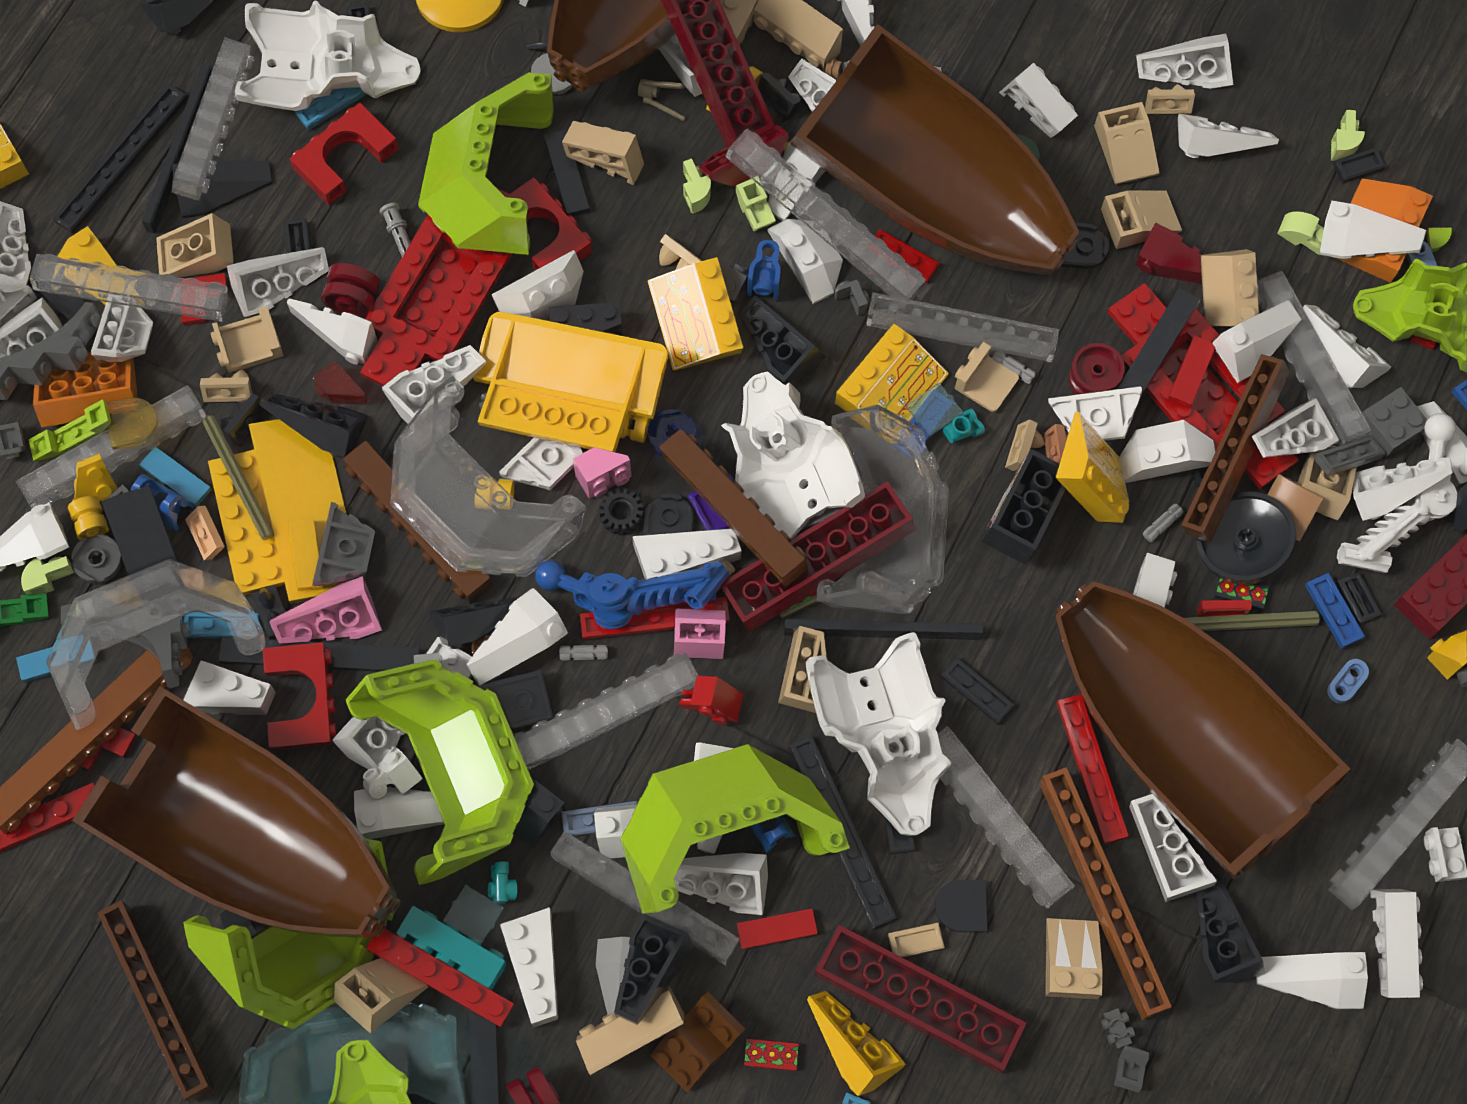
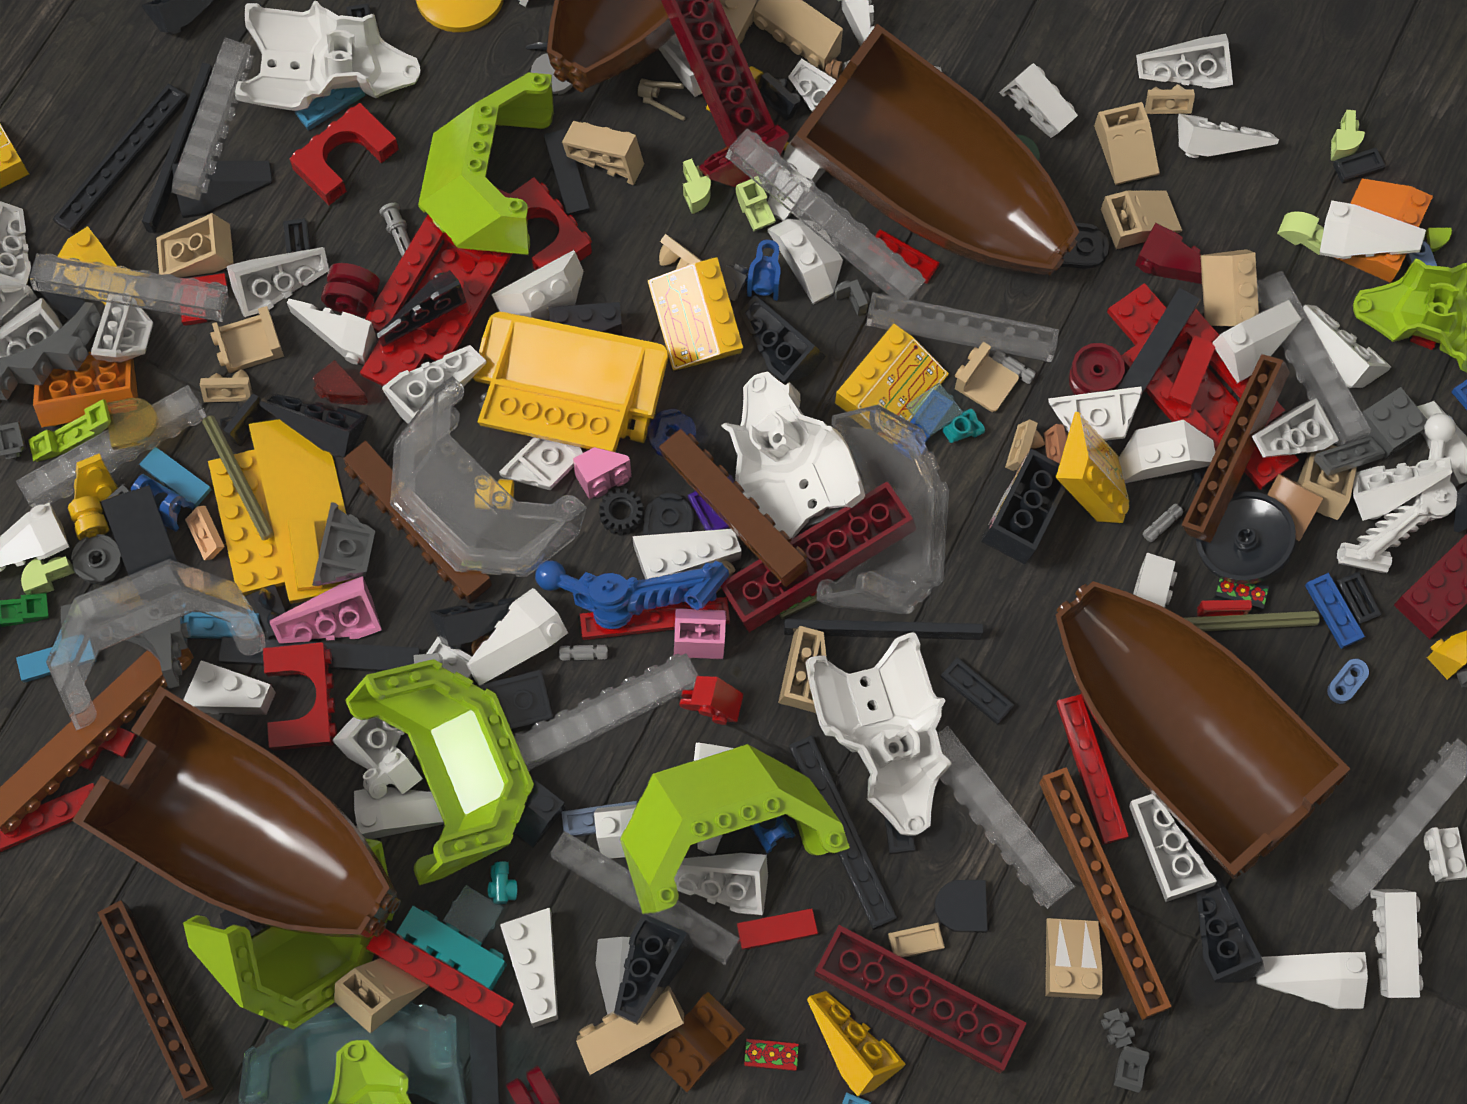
(432, 301): none -> black wedge

